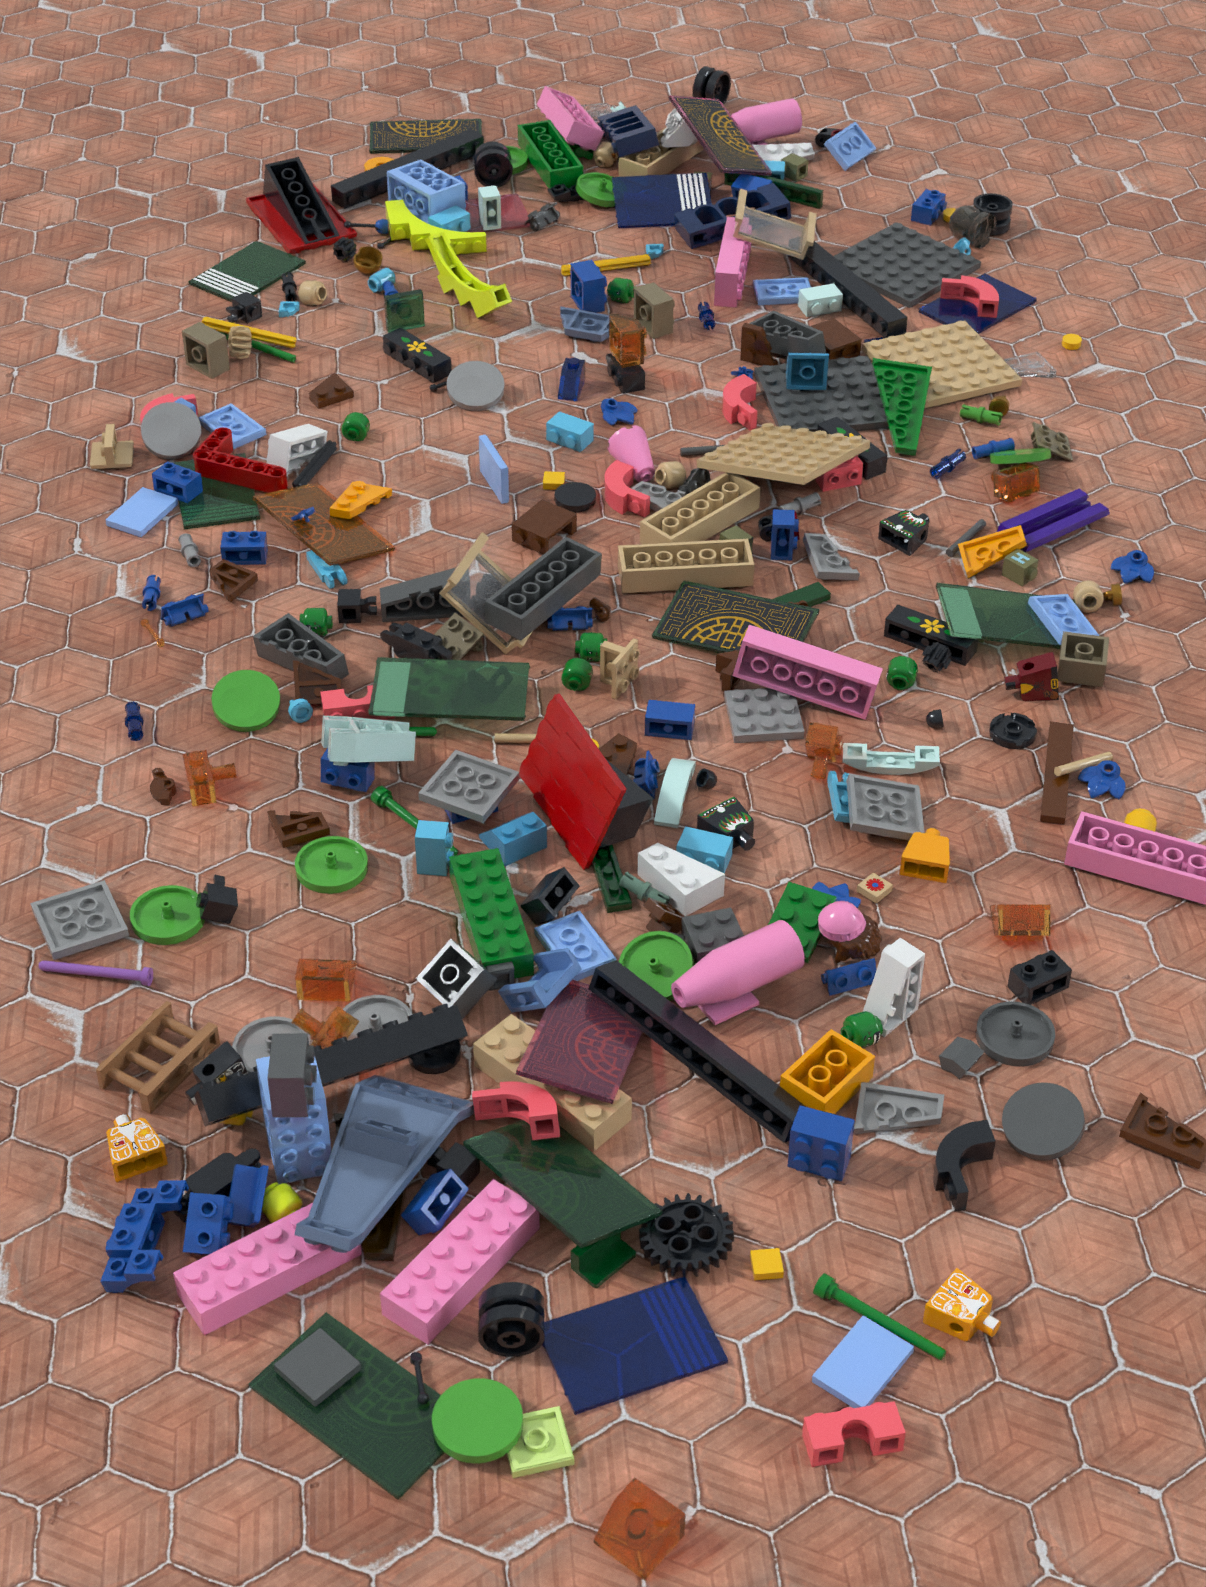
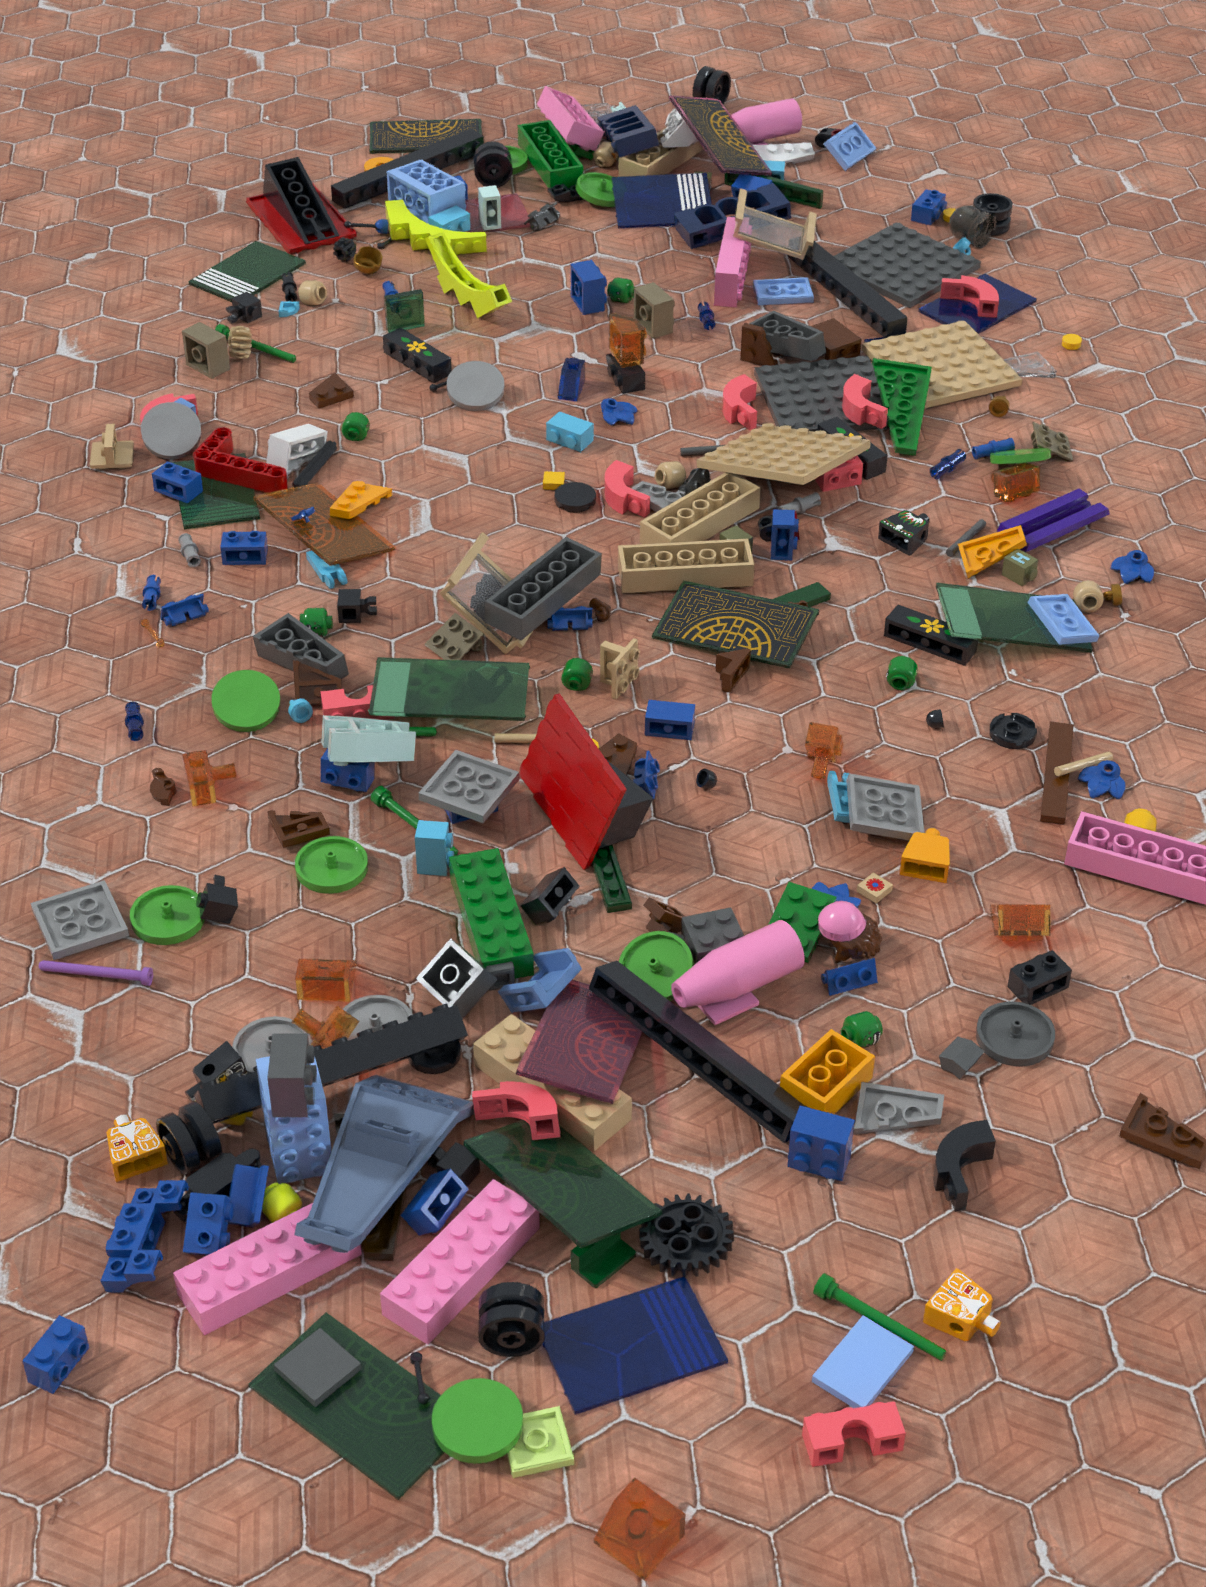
(55, 1354): none -> blue brick
(141, 512): light blue tile -> none
(167, 1076): medium nougat fence -> none
(189, 1137): none -> black wheel
(232, 578): reddish brown wing -> none
(241, 425): light blue tile -> none
(257, 334): yellow axle -> none
(377, 279): medium azure brick -> none
(415, 643): black hinge -> none
(417, 599): dark grey wedge -> none
(494, 469): light blue tile -> none
(517, 837): dark azure slope -> none
(541, 524): reddish brown panel -> none
(580, 937): light blue tile -> none
(585, 324): sand blue wing -> none
(589, 646): green head -> none
(616, 263): yellow axle -> none
(633, 449): bright pink cone -> none
(642, 889): sand green pin -> none
(654, 250): medium azure tile -> none
(673, 792): light aqua slope -> none
(680, 877): white wedge -> none
(706, 847): medium azure brick -> none
(729, 820): torso -> none
(742, 370): blue plant -> none
(763, 715): light grey plate -> none
(766, 1264): yellow tile -> none
(795, 167): olive brick -> none
(807, 371): dark azure slope -> none
(807, 672): bright pink brick -> none
(820, 300): light aqua brick -> none
(825, 559): light grey wing -> none
(858, 407): none -> coral arch
(891, 762): light aqua slope -> none
(896, 985): white wedge -> none
(936, 657): black gear -> none
(981, 414): bright green pin -> none
(1035, 678): dark red torso -> none
(1043, 1121): dark grey piece -> none
(1083, 659): dark tan brick -> none

